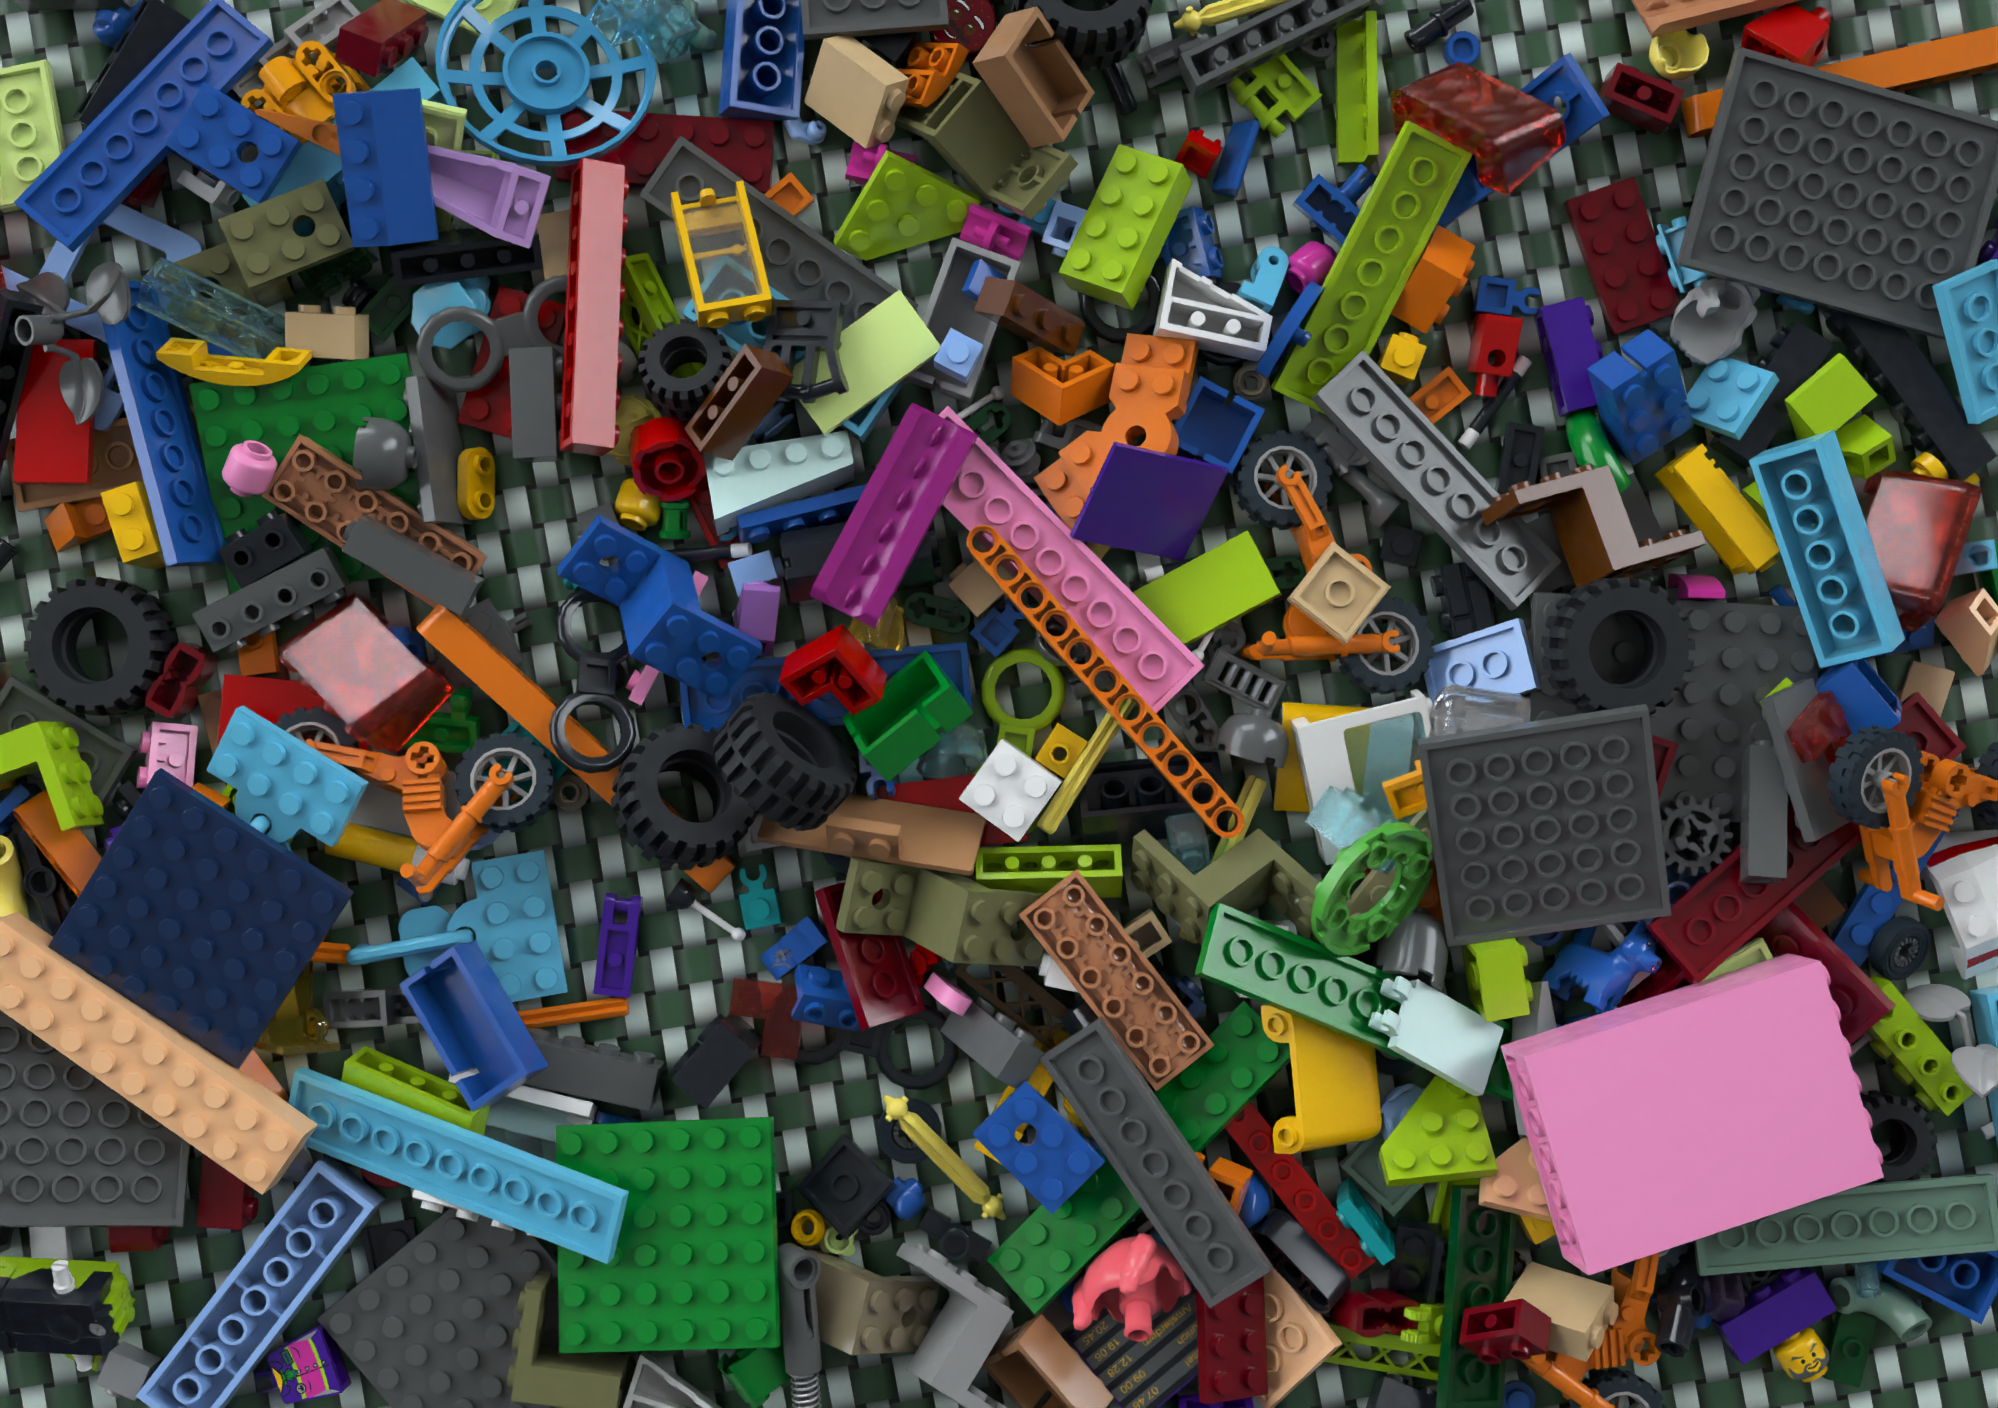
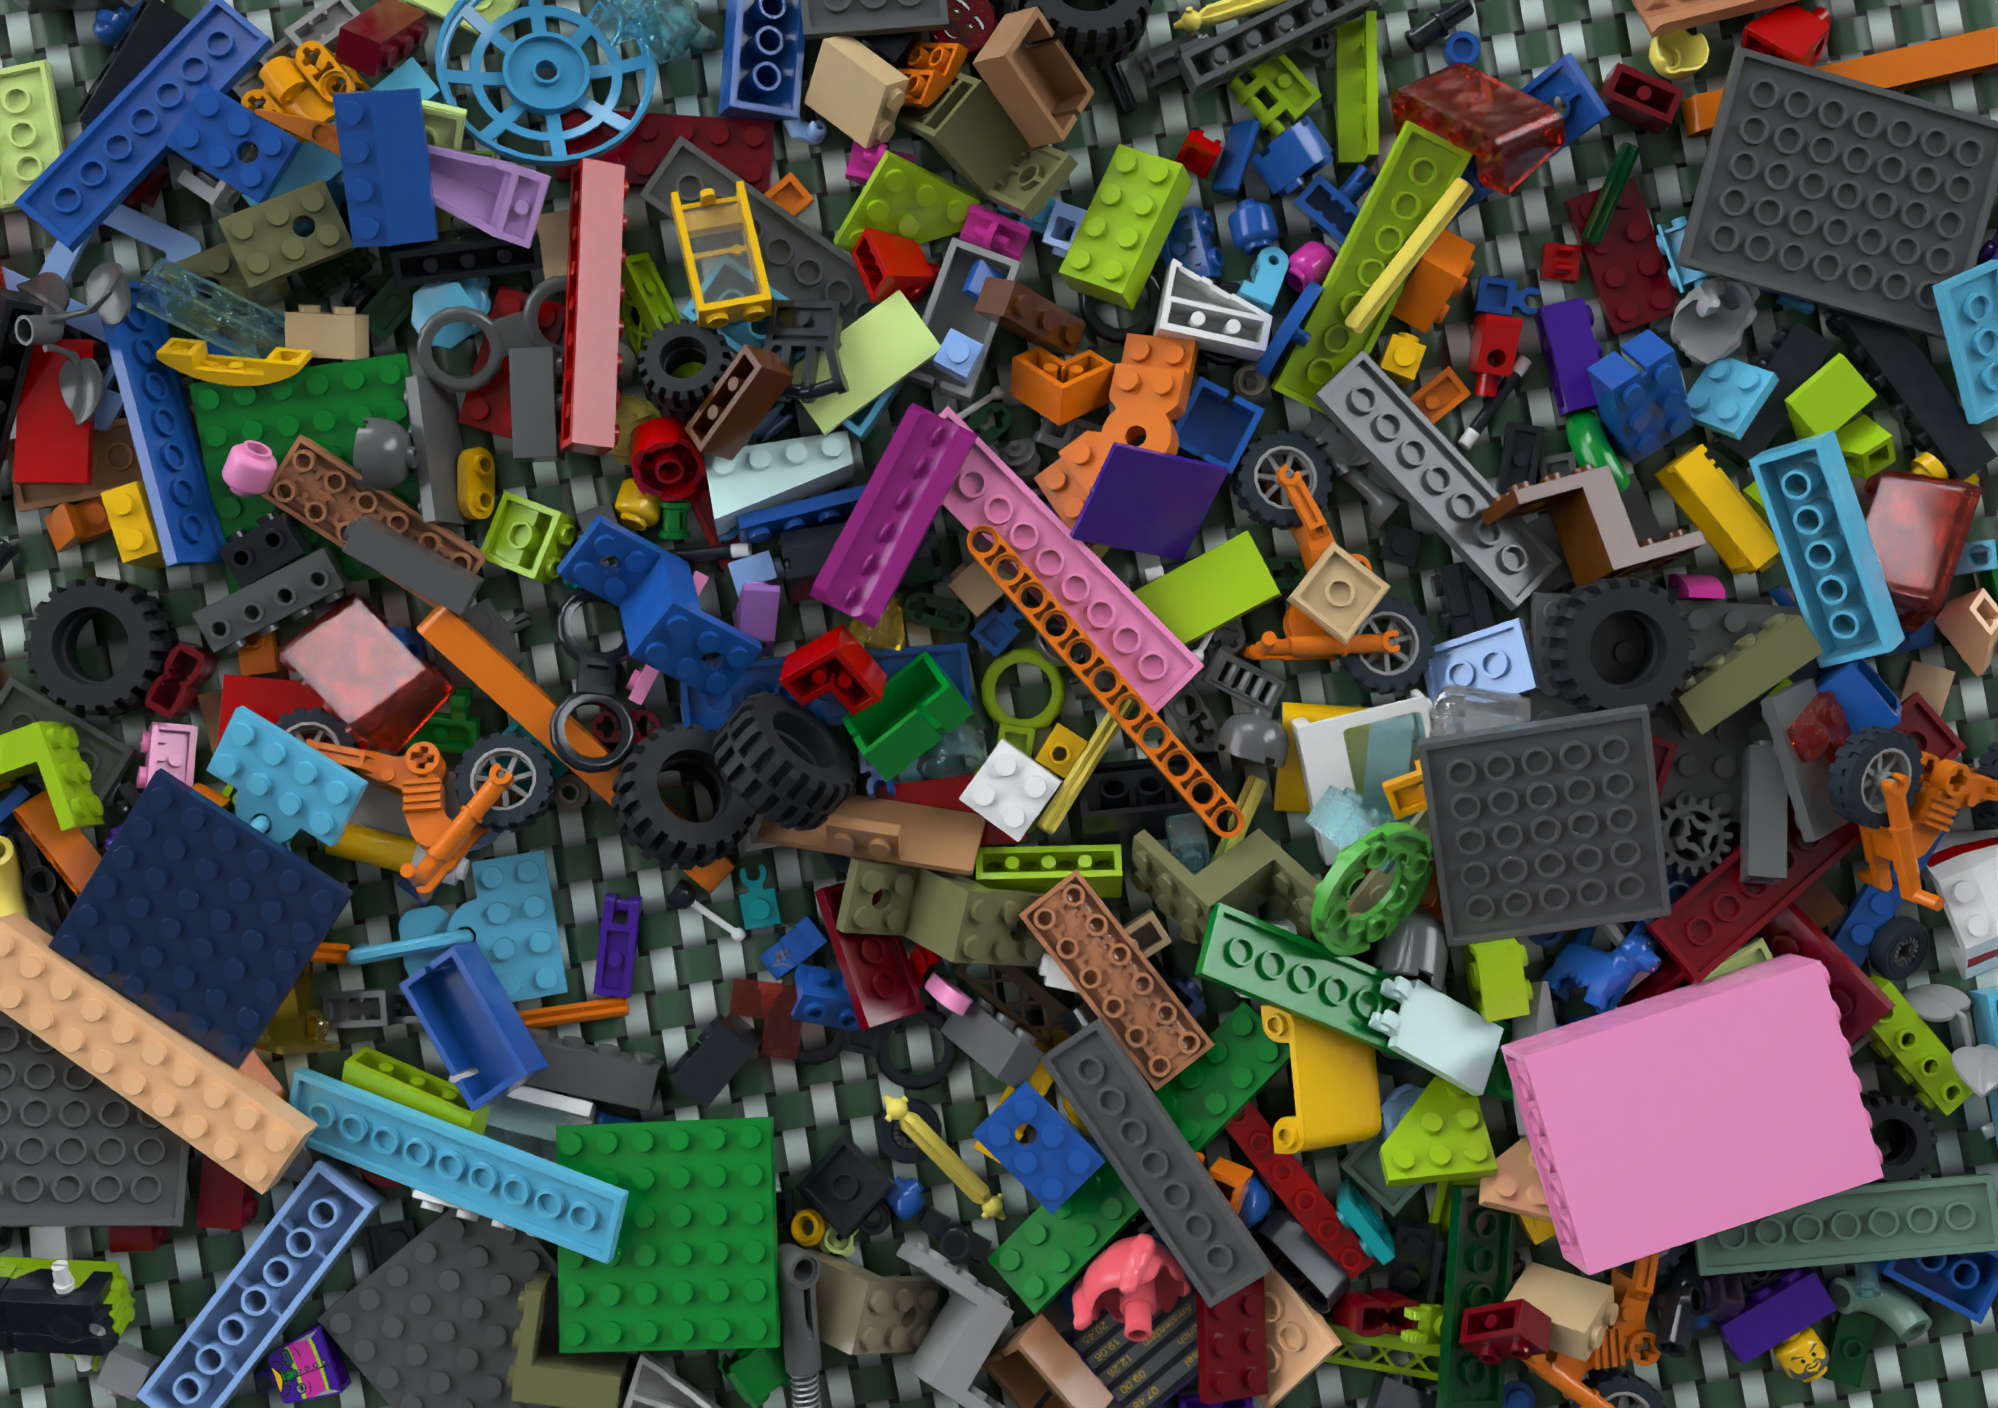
(528, 537): none -> lime plate
(615, 735): none -> dark red beam
(892, 264): none -> red torso
(1253, 226): none -> blue head
(1292, 154): none -> blue brick
(1409, 255): none -> light yellow axle
(1560, 262): none -> red tile
(1610, 194): none -> dark green axle
(1744, 672): none -> olive brick

